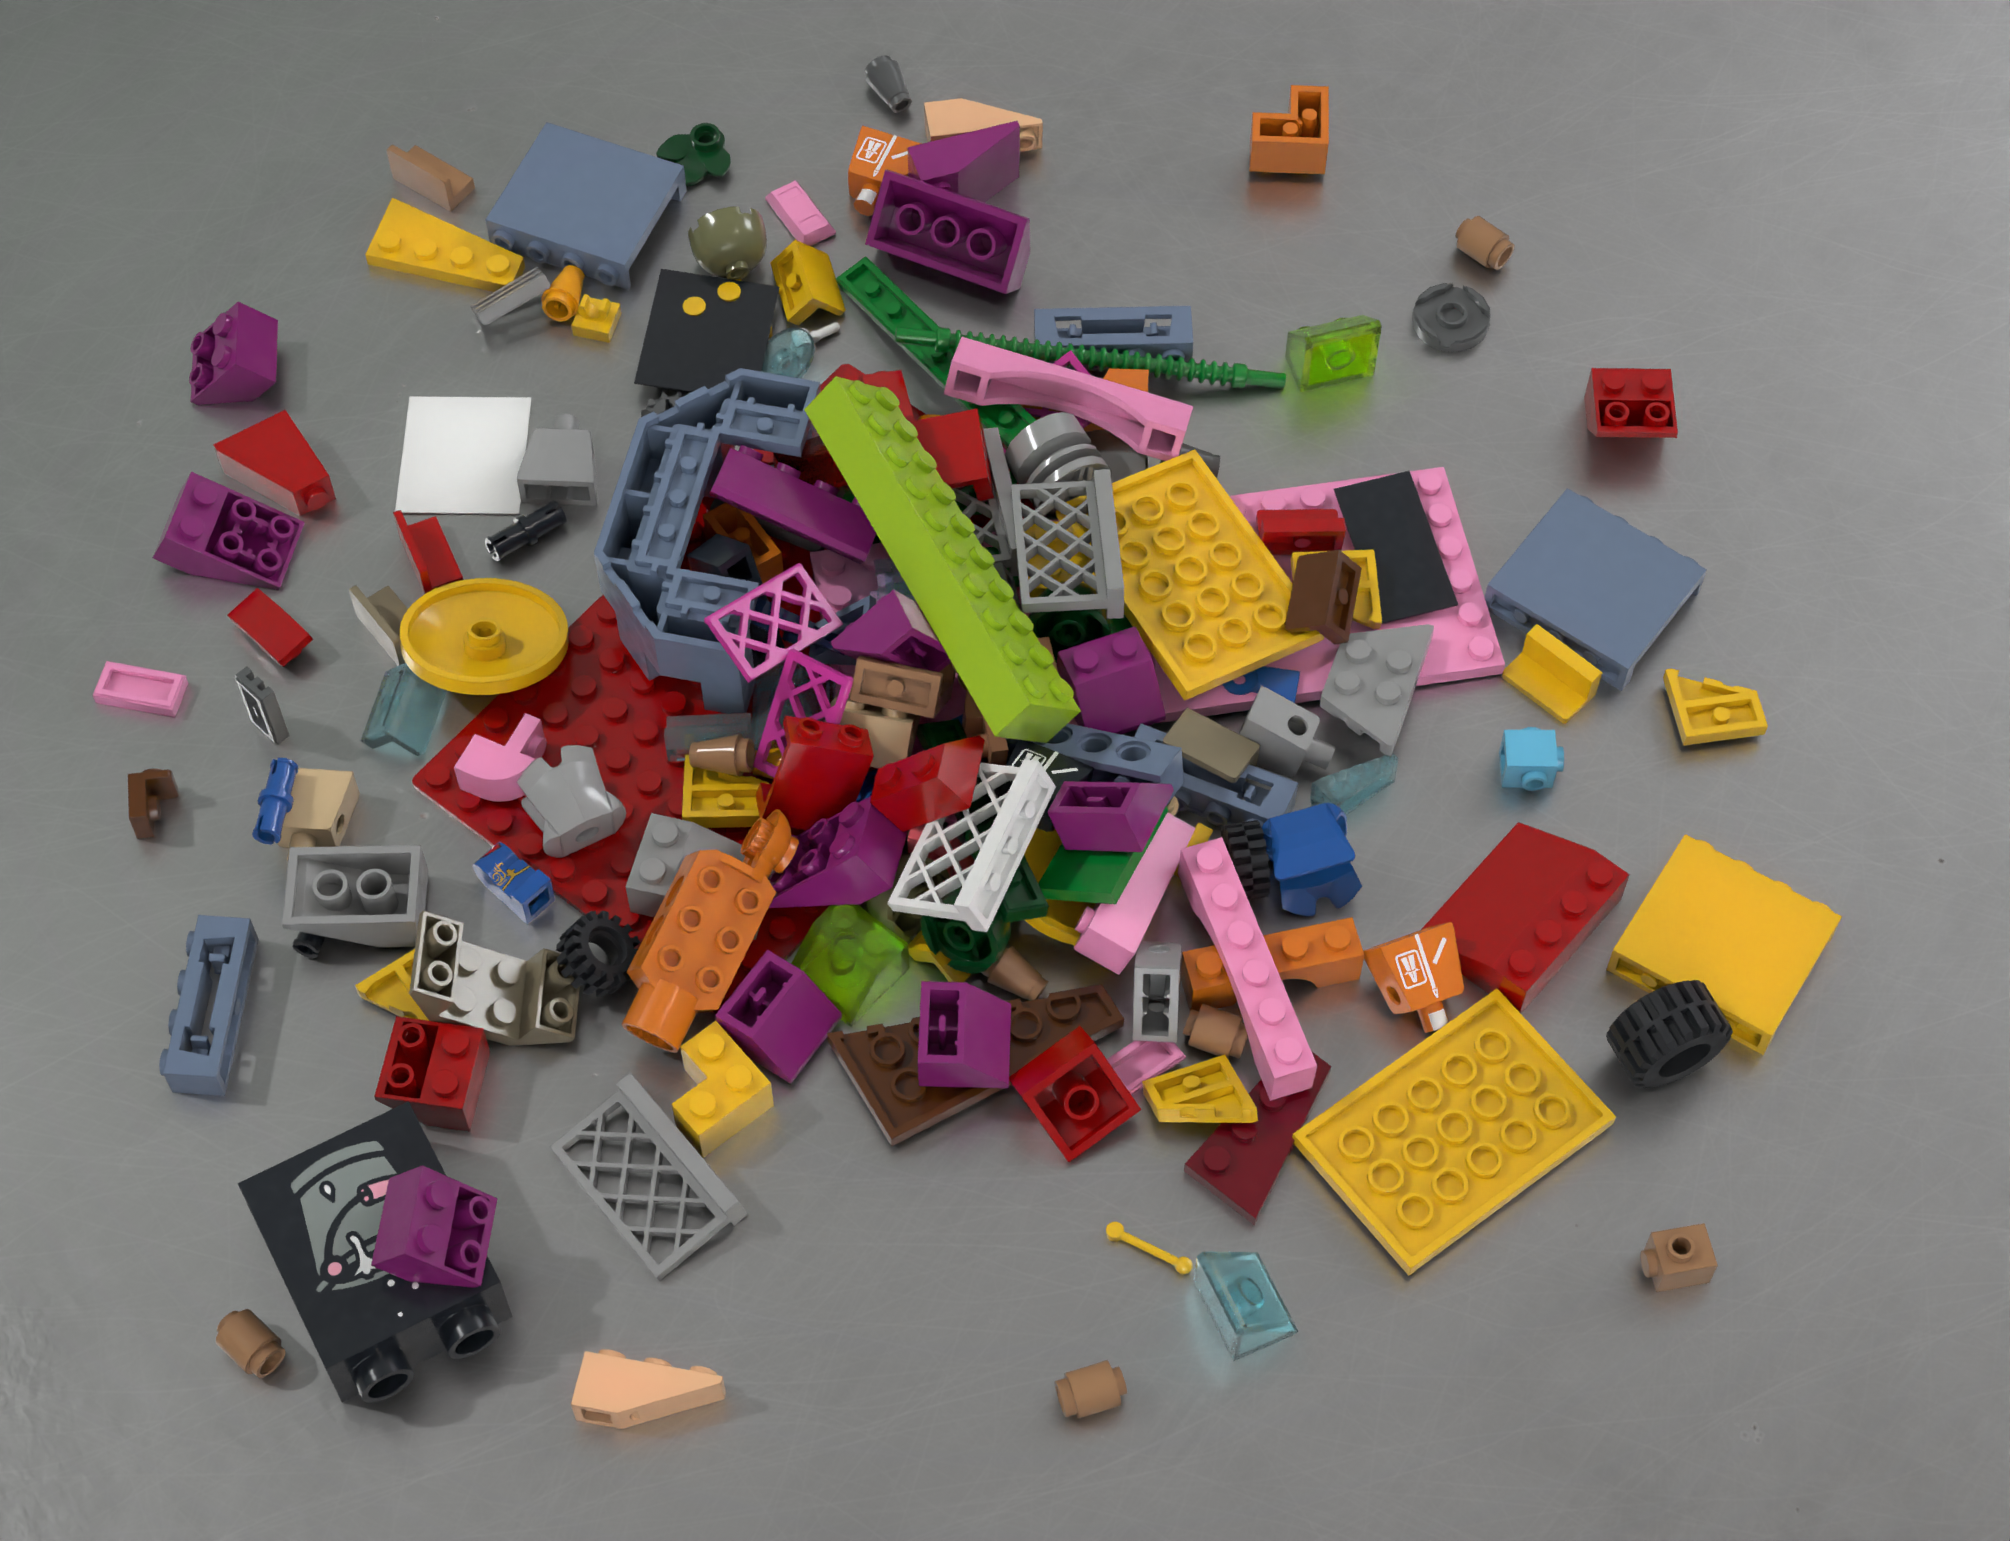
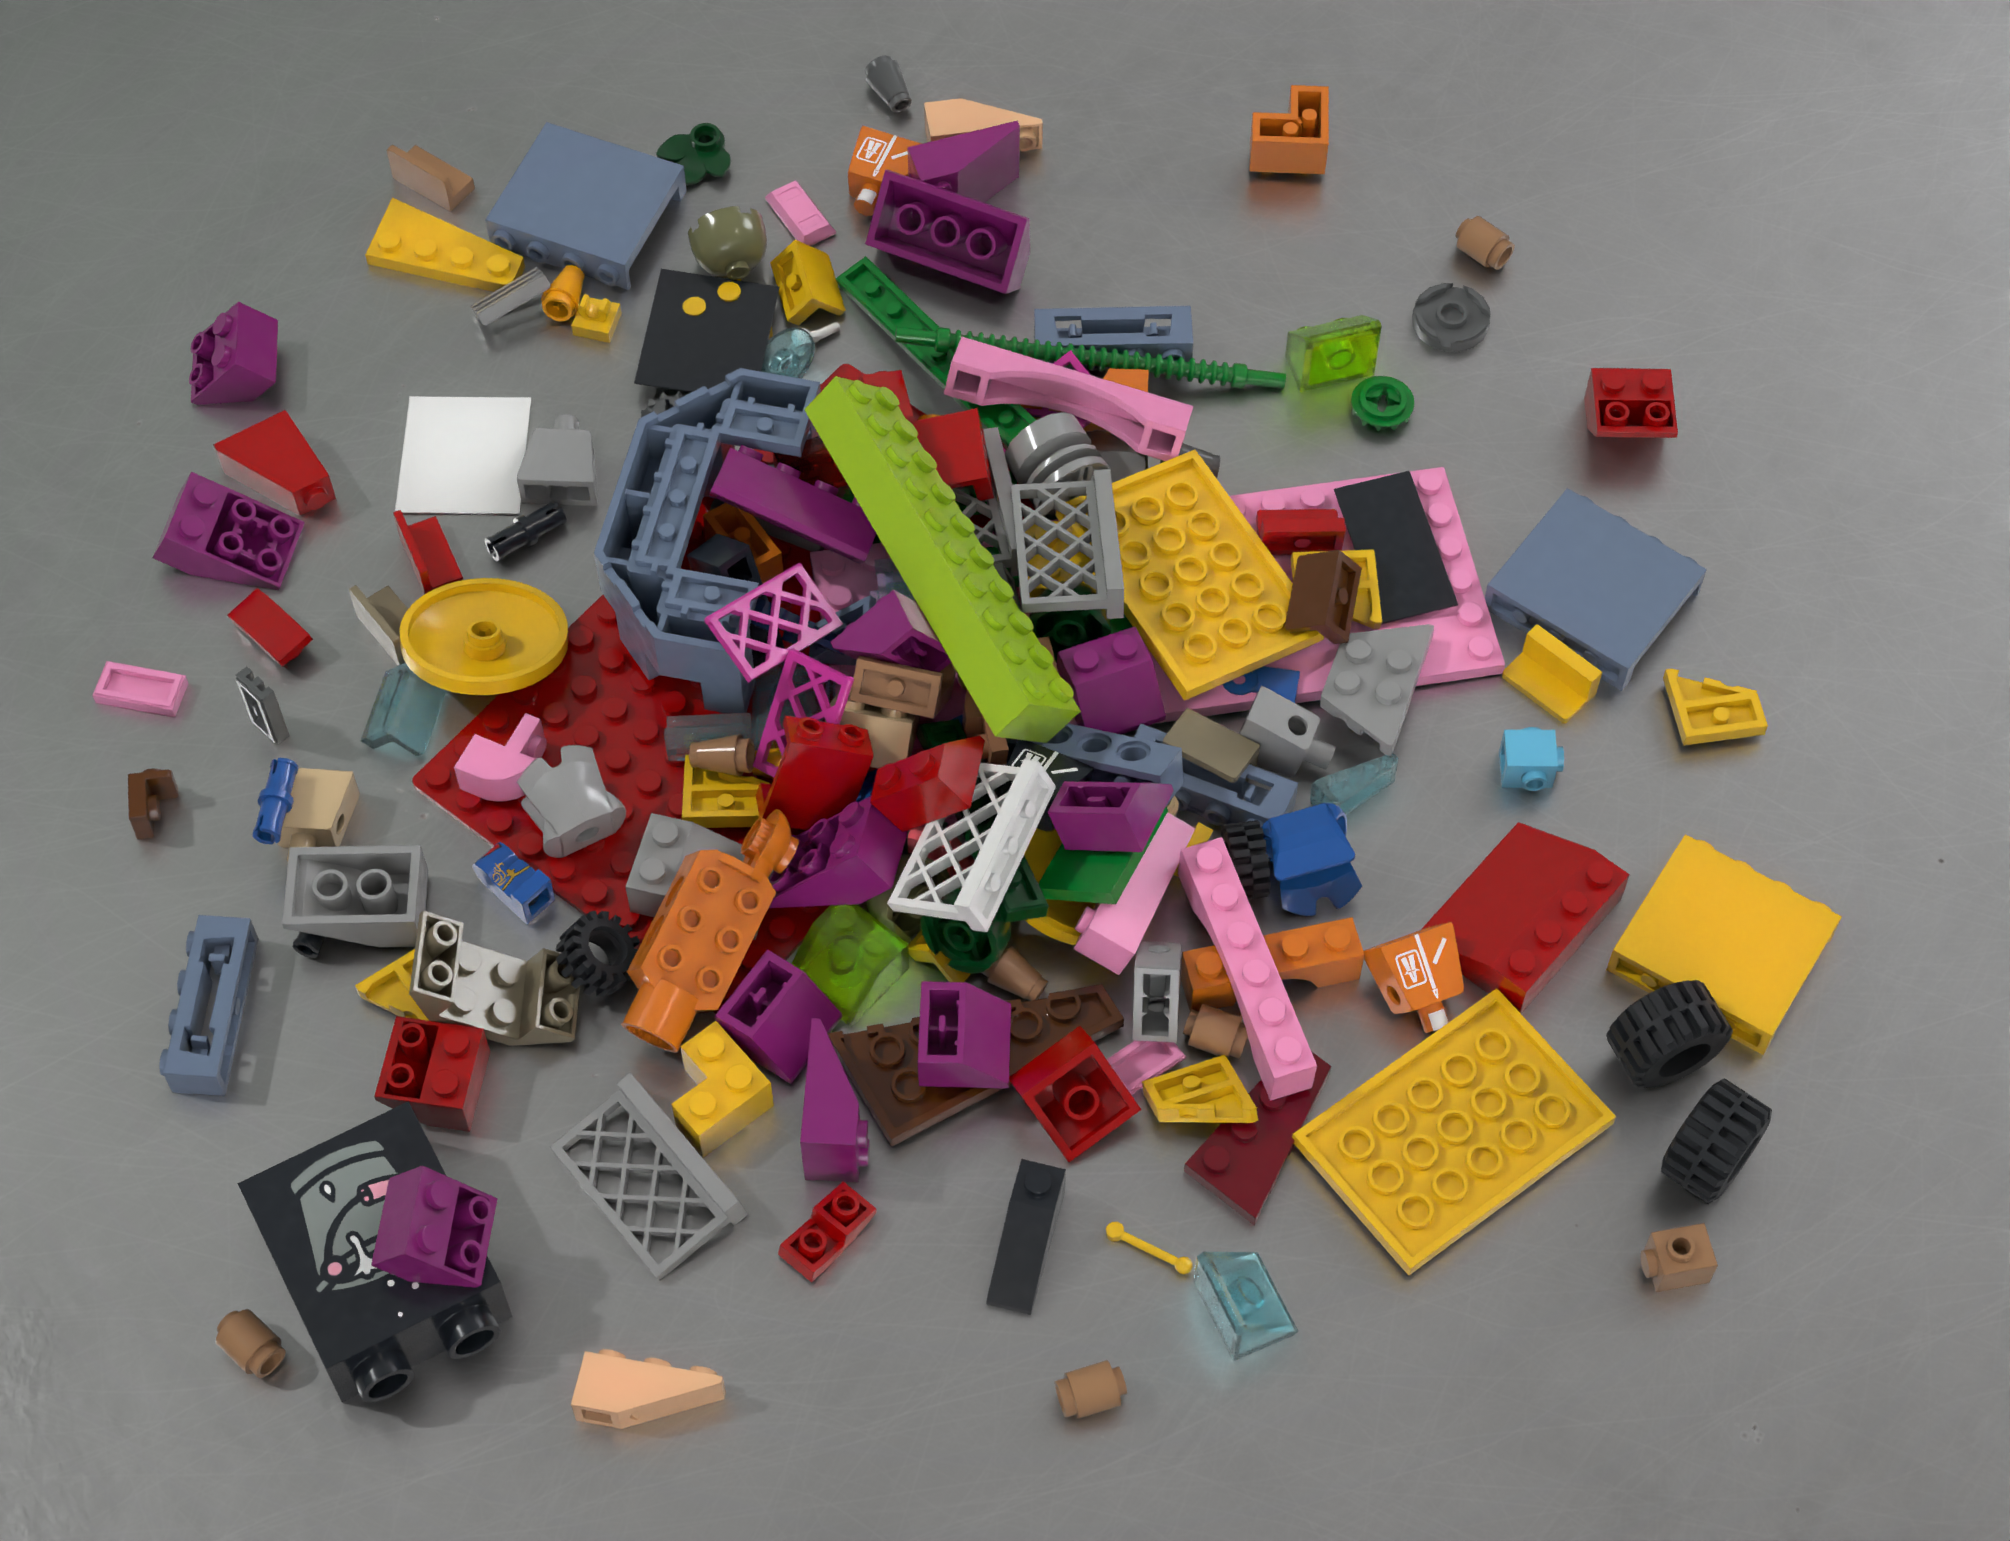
(828, 1232): none -> red slope
(832, 1134): none -> magenta slope
(1026, 1236): none -> black slope
(1367, 396): none -> green gear
(1716, 1140): none -> black tyre

